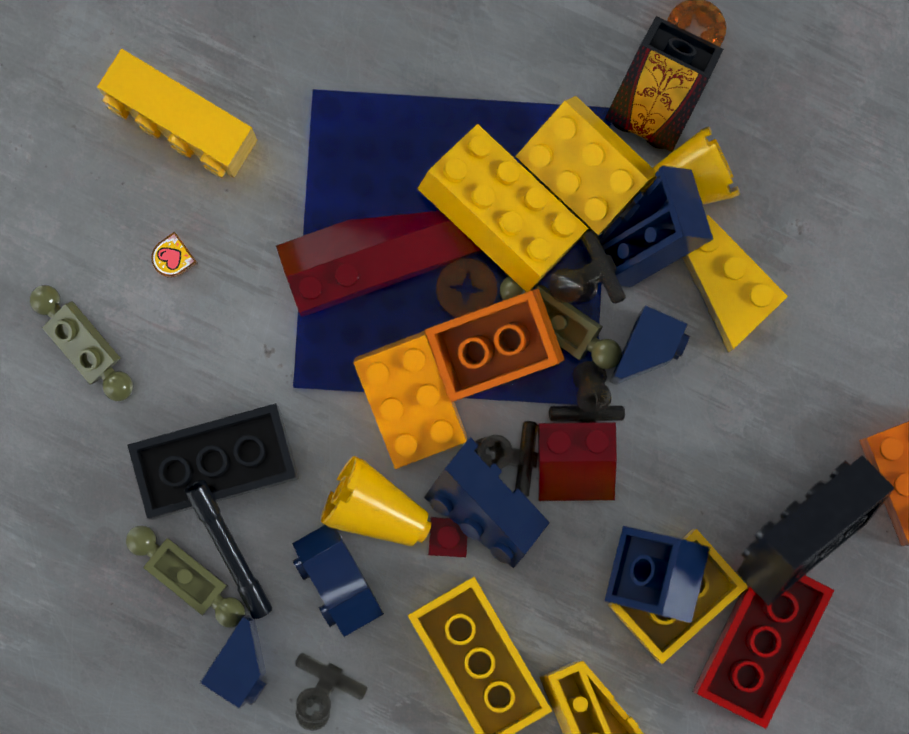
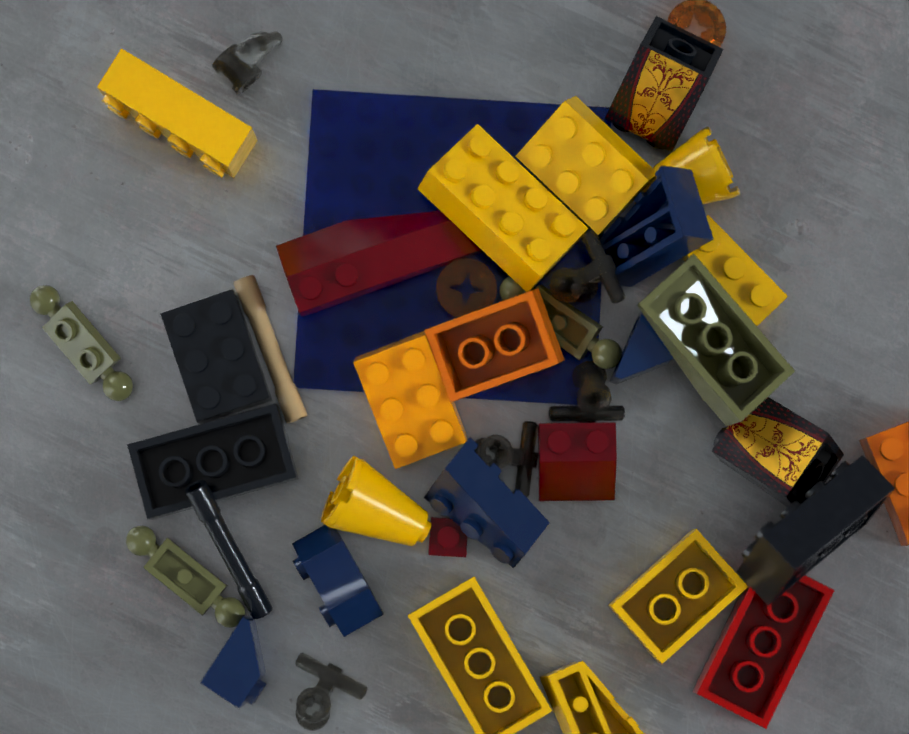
(172, 257): tile -> none
(216, 356): none -> black brick
(241, 61): none -> clear smoke piece
(285, 388): none -> tan piece
(657, 574): dark blue slope -> none
(714, 342): none -> olive slope
(778, 451): none -> slope

